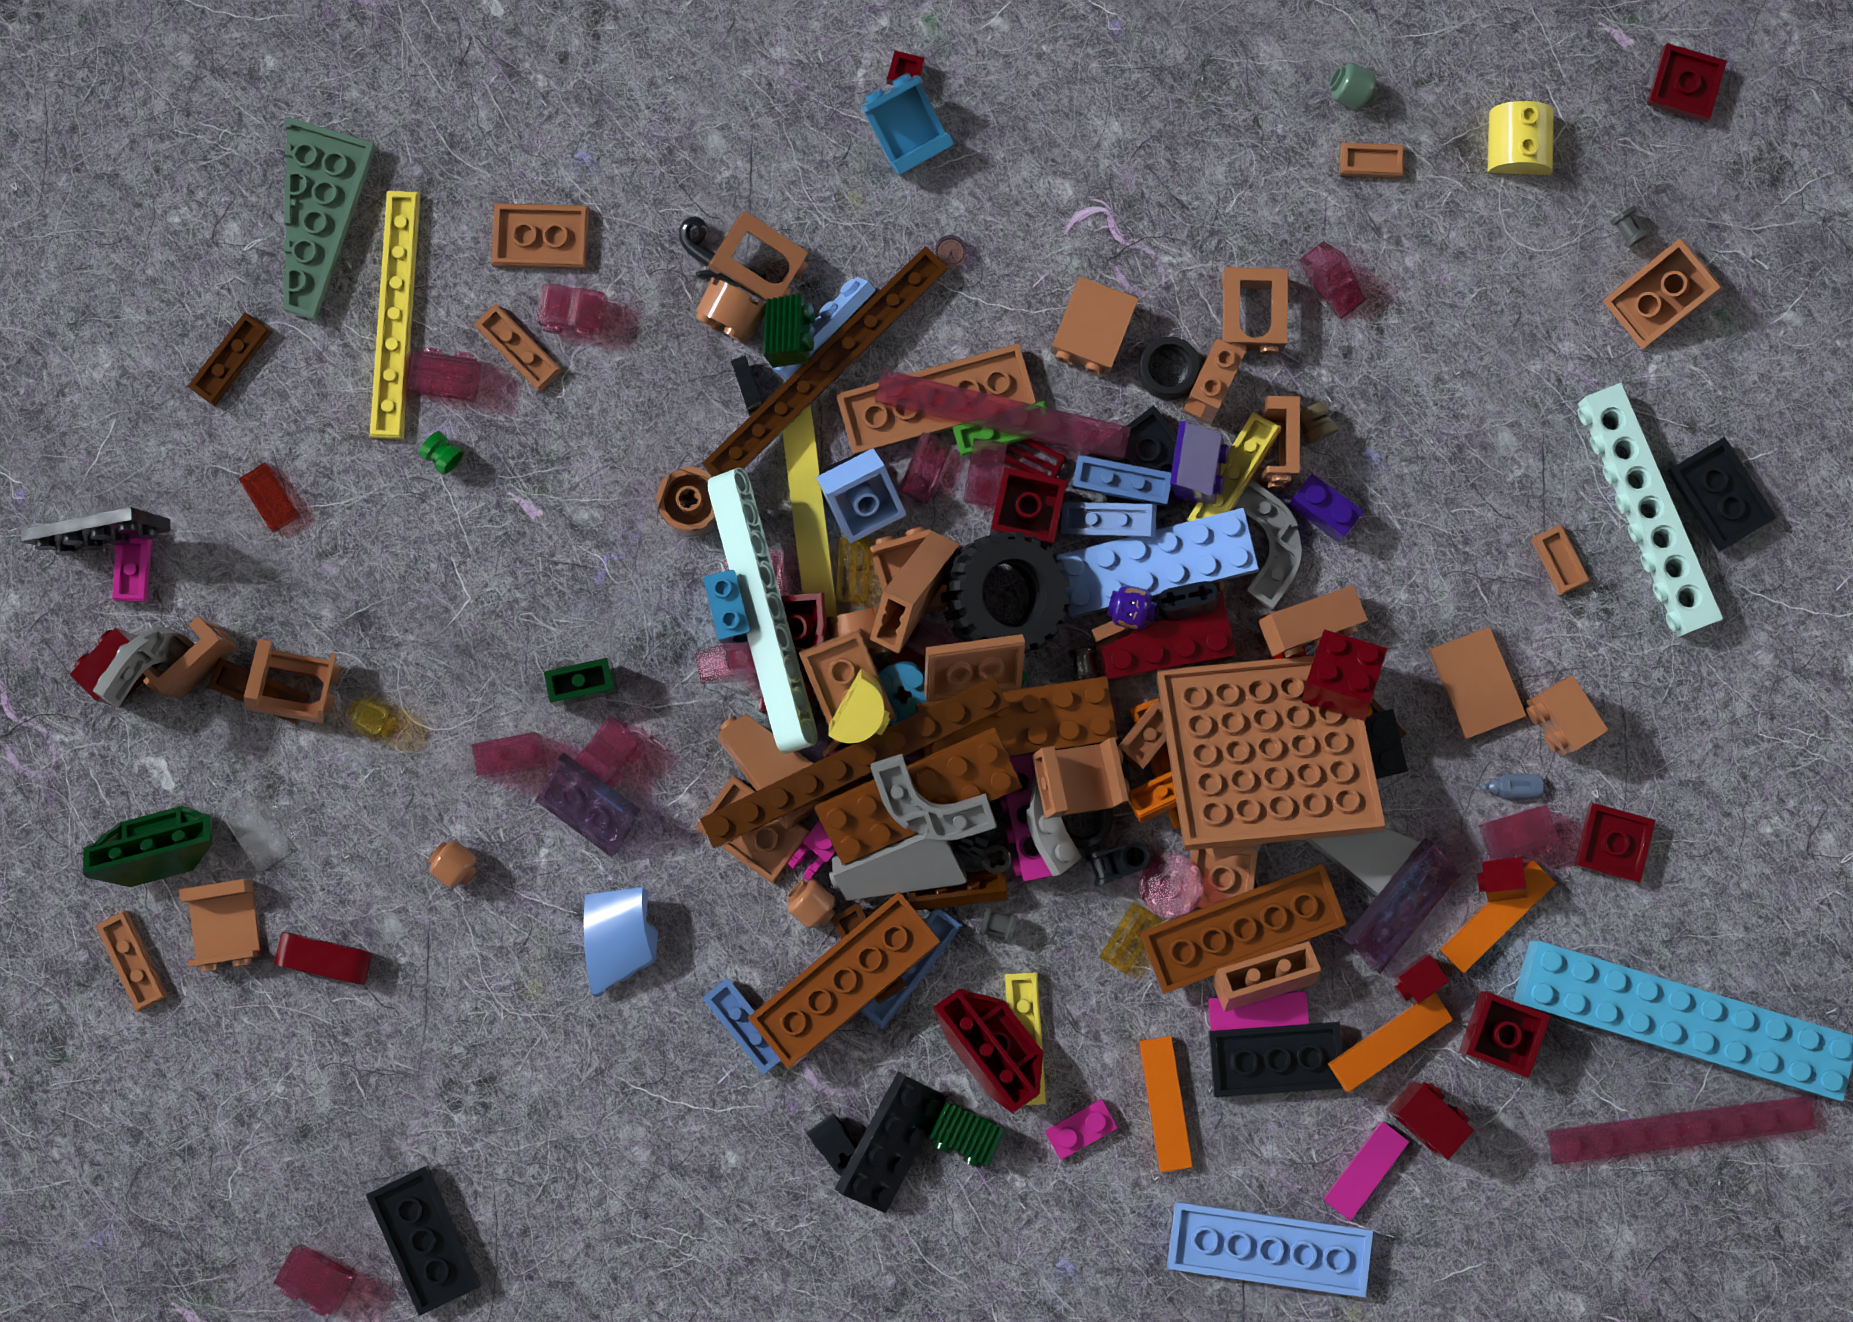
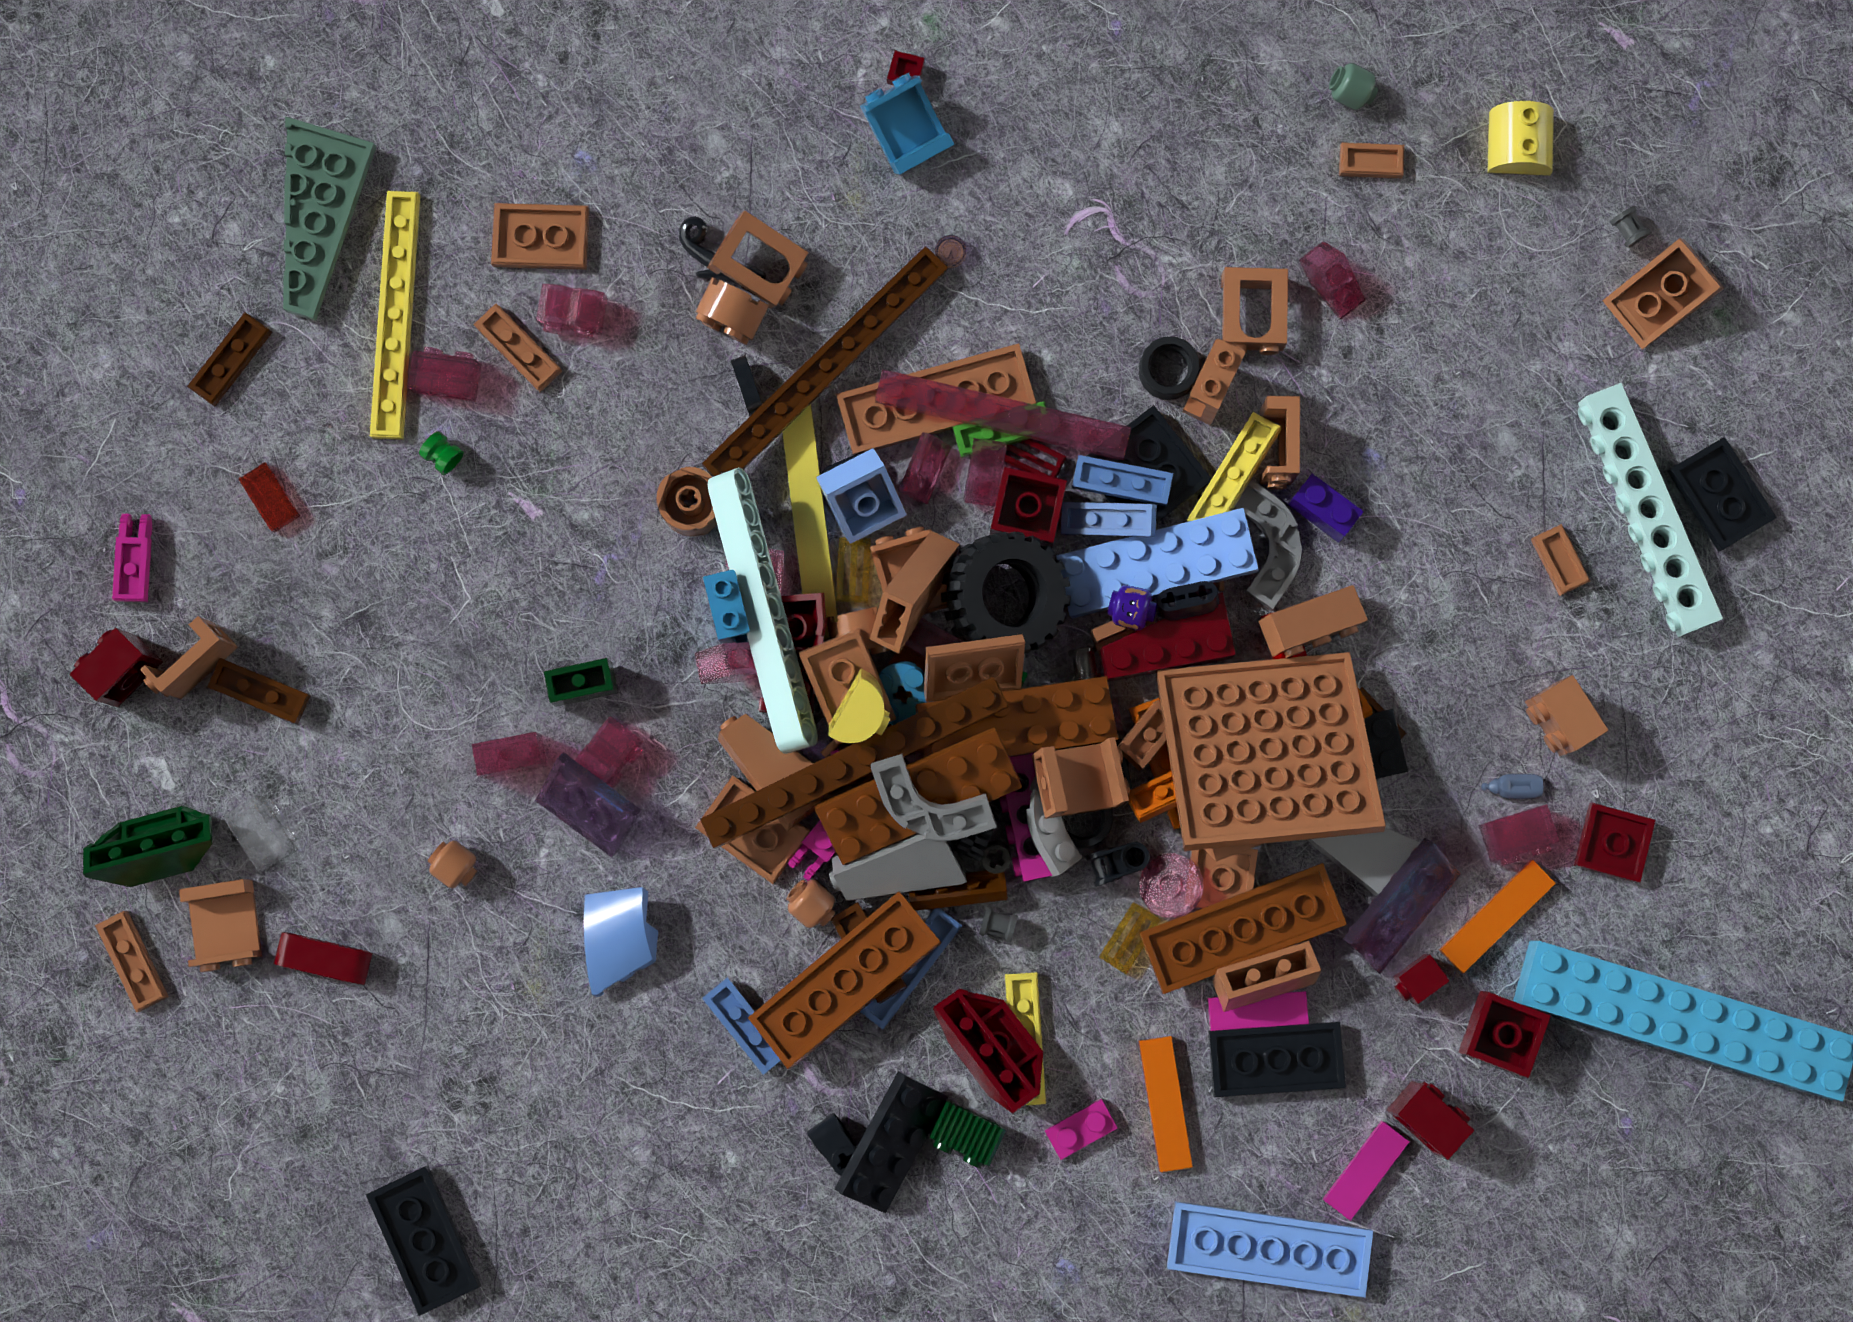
(95, 530): black plate -> none
(134, 658): light grey plate -> none
(266, 658): nougat panel -> none
(315, 1280): clear pink brick -> none
(373, 718): clear yellow head -> none
(788, 330): dark green brick -> none
(833, 316): light blue plate -> none
(1093, 326): nougat panel -> none
(1198, 464): slope -> none
(1317, 422): dark tan wheel -> none
(1344, 675): dark red brick -> none
(1390, 1042): orange tile -> none
(1477, 683): nougat tile -> none
(1503, 879): dark red brick -> none
(1681, 1129): clear pink plate -> none
(1686, 82): dark red plate -> none

